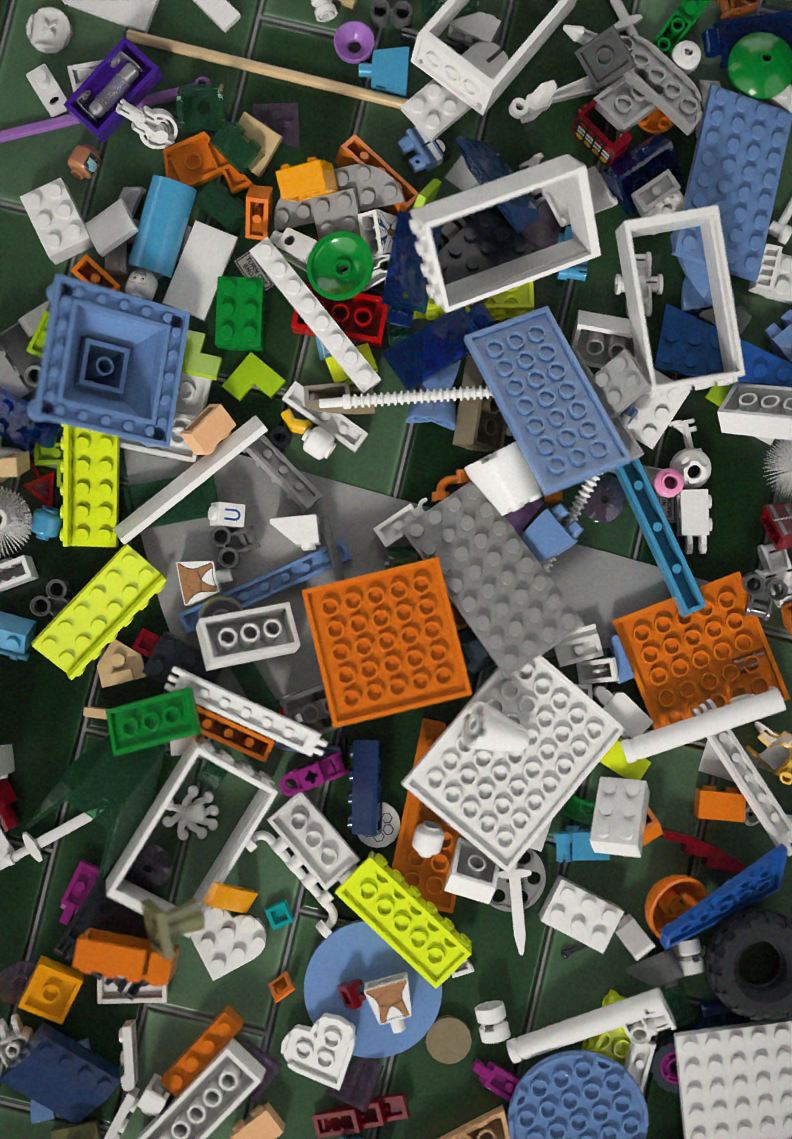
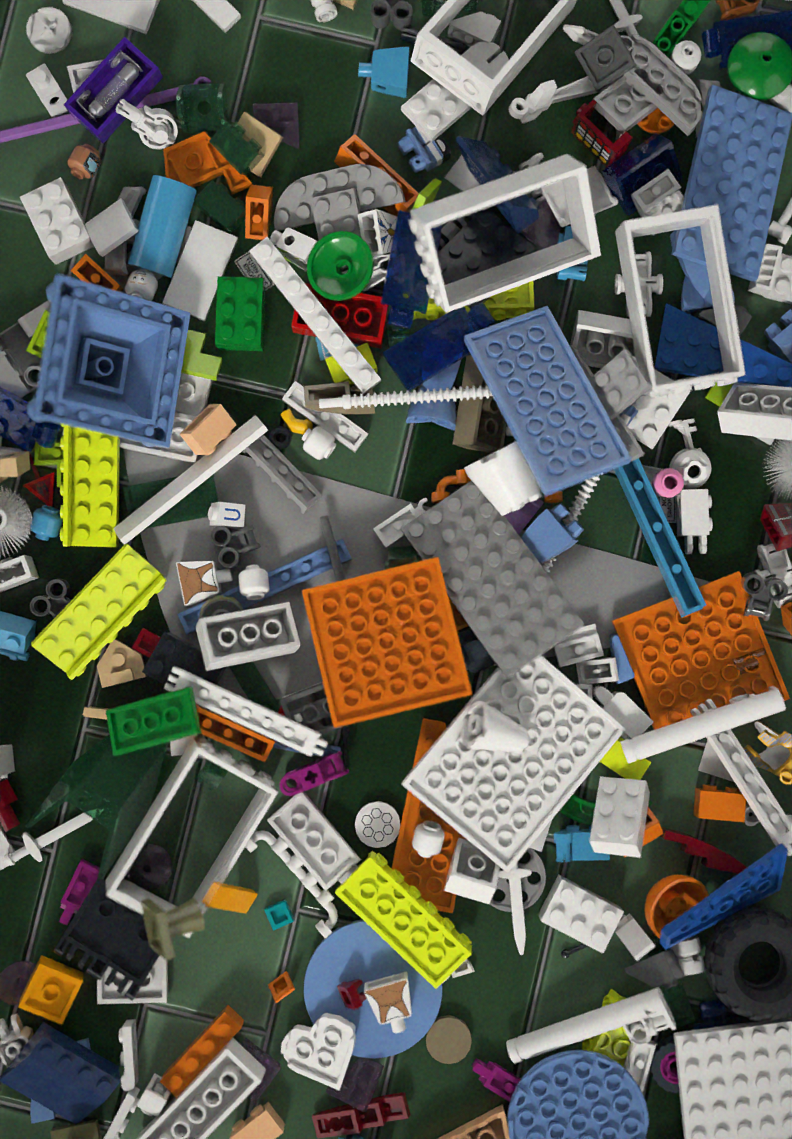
(123, 956): orange piece -> none
(191, 813): white animal -> none
(228, 940): white plate -> none
(250, 373): lime tile -> none
(254, 582): none -> white head
(266, 69): tan piece -> none
(301, 530): white slope -> none
(306, 180): light orange container -> none
(354, 32): medium lavender piece -> none
(367, 787): dark blue slope -> none
(491, 1017): white wheel -> none
(607, 511): clear purple dish -> none

